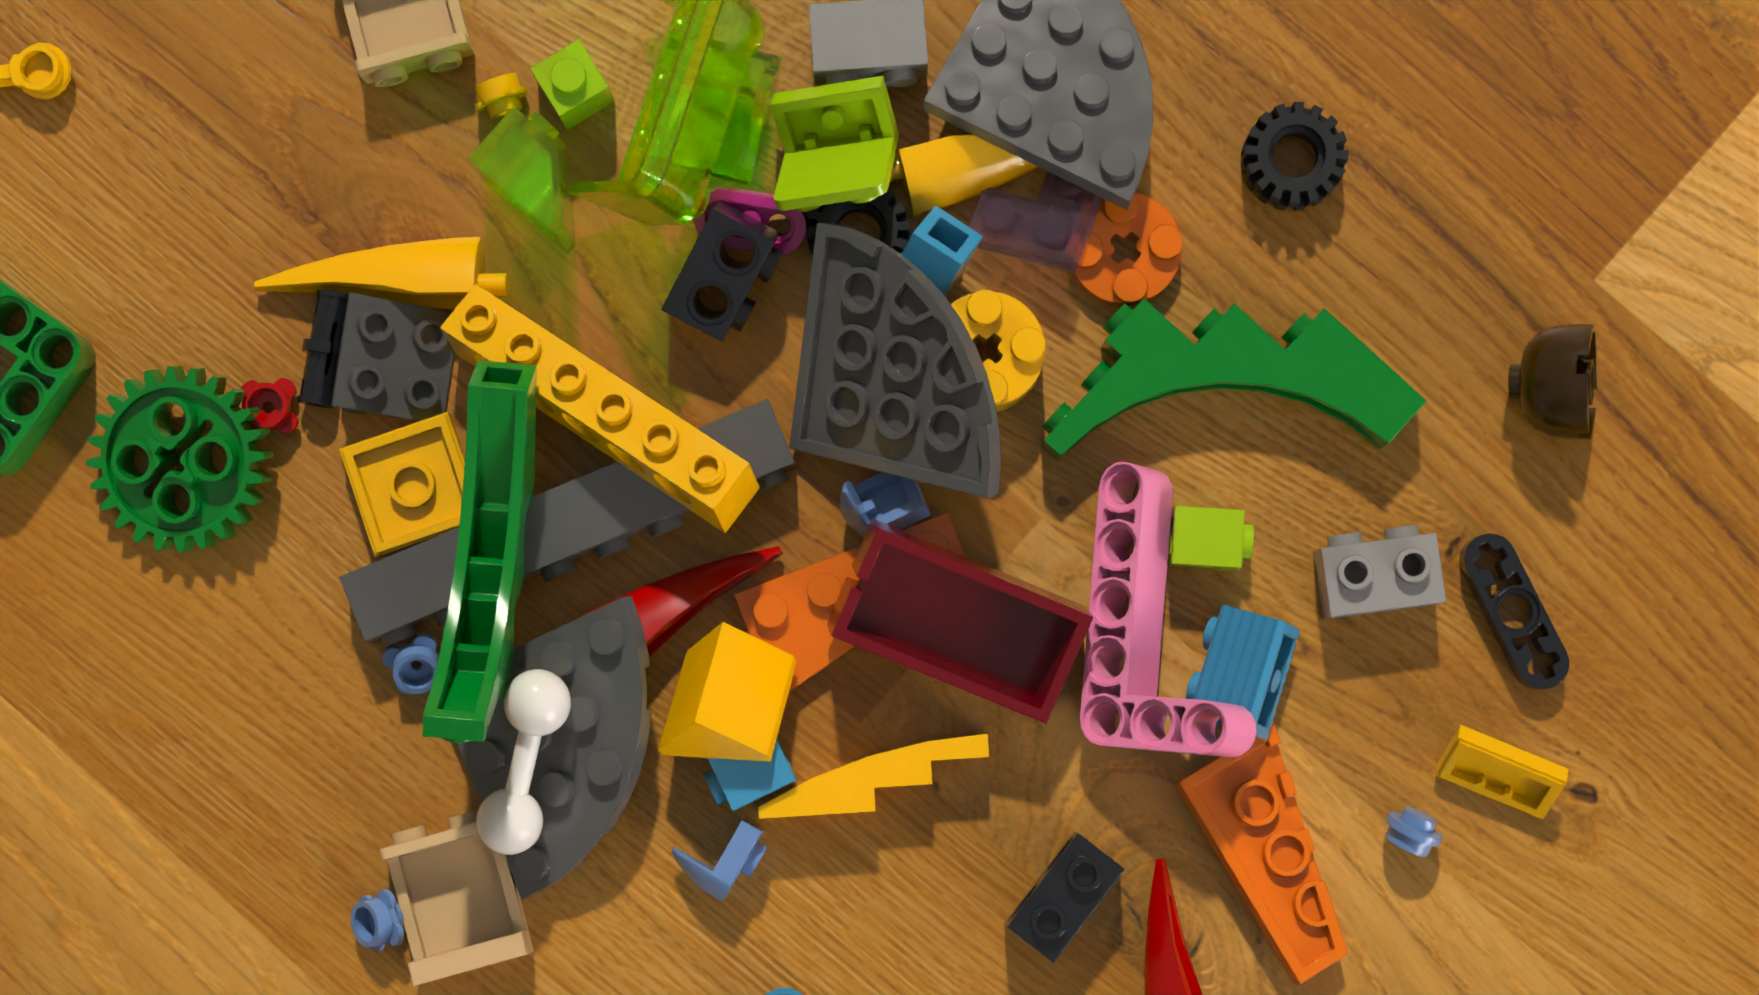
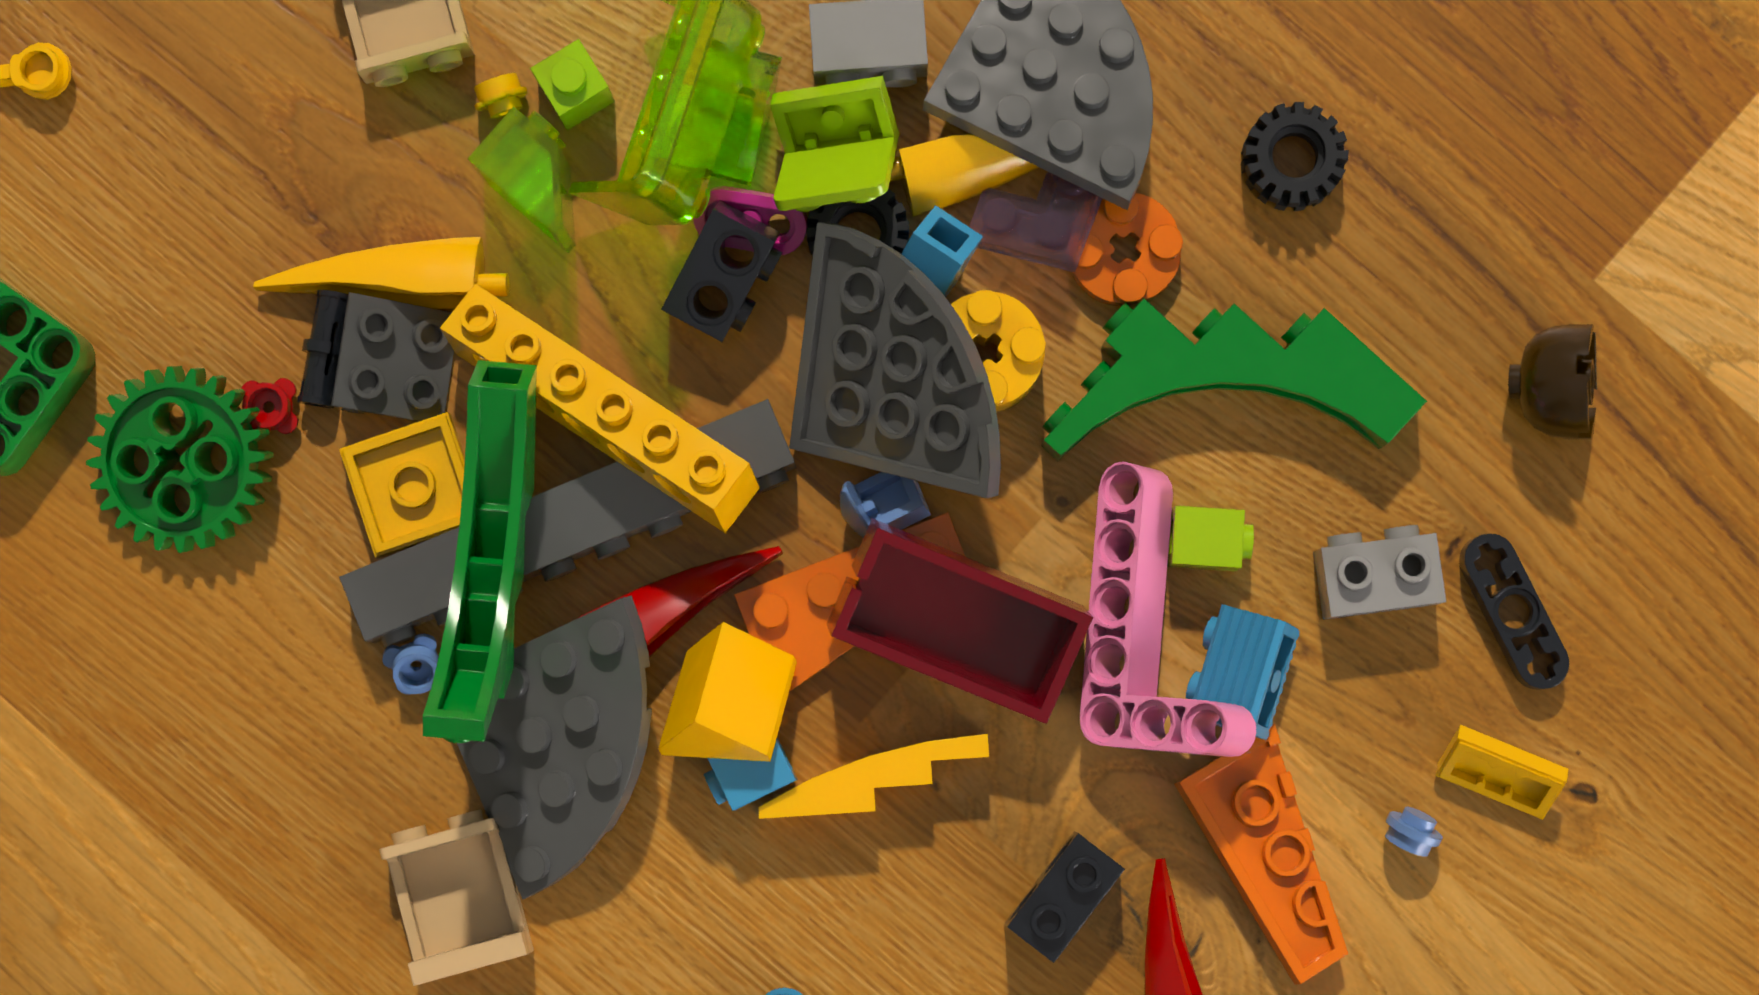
(377, 921): medium blue plate -> none
(535, 706): white piece -> none
(740, 856): medium blue plate -> none

